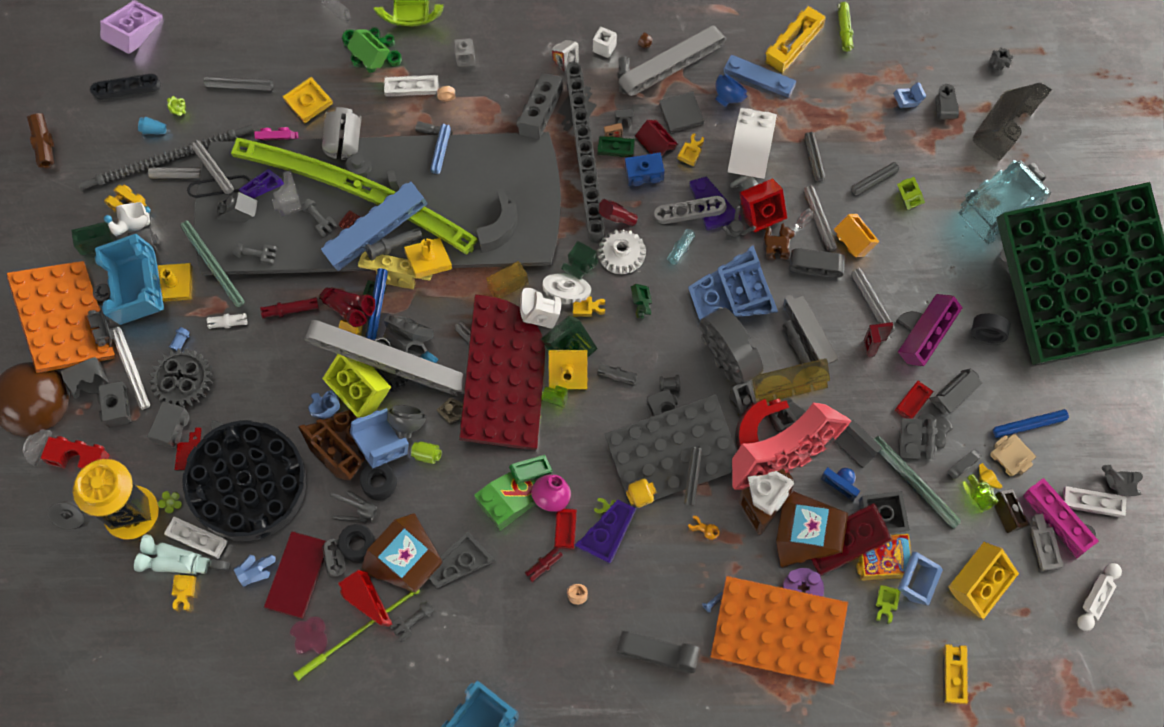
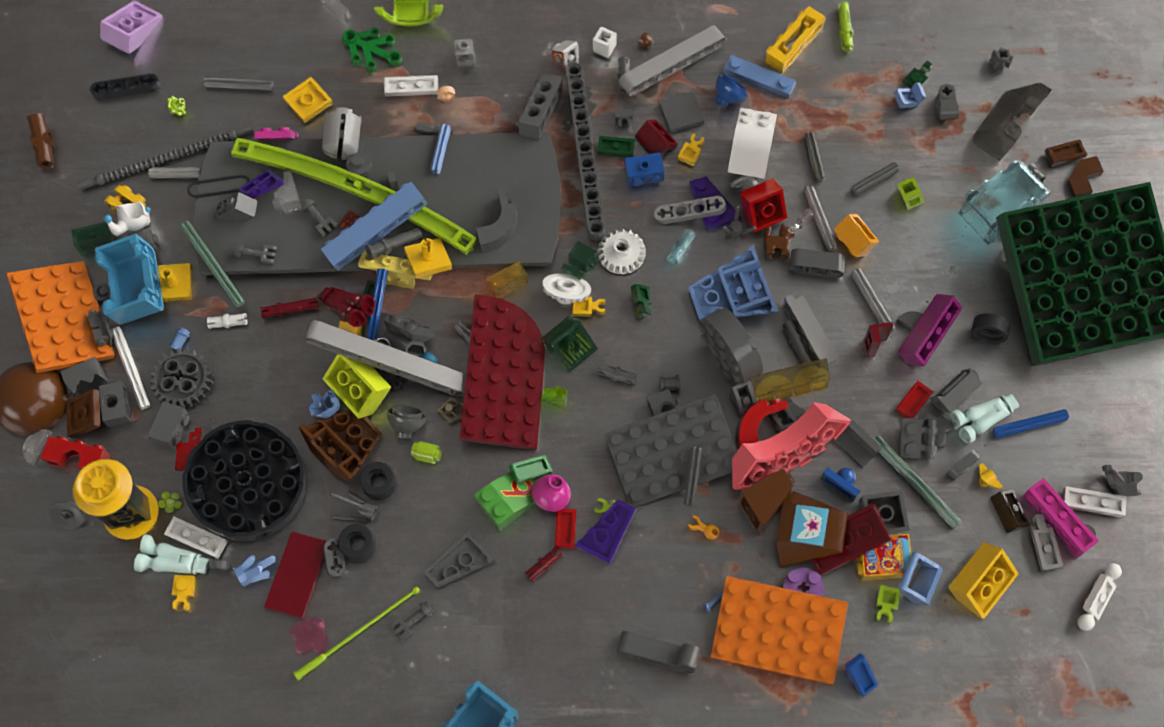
(83, 413): none -> reddish brown tile
(150, 126): dark azure cone -> none
(212, 167): light grey axle -> none
(361, 593): red slope -> none
(368, 49): bright green brick -> none
(378, 439): medium blue panel -> none
(402, 555): reddish brown wedge -> none
(539, 308): white piece -> none
(568, 369): yellow tile -> none
(577, 594): light nougat tile -> none
(614, 130): medium nougat tile -> none
(616, 213): dark red piece -> none
(641, 493): yellow head -> none
(769, 491): white plate -> none
(861, 675): none -> blue tile
(918, 76): none -> dark green plate
(956, 675): yellow plate -> none
(982, 416): none -> light aqua piece
(982, 493): clear neon green piece -> none
(1013, 455): tan piece -> none
(1065, 152): none -> reddish brown plate
(1079, 180): none -> reddish brown tile

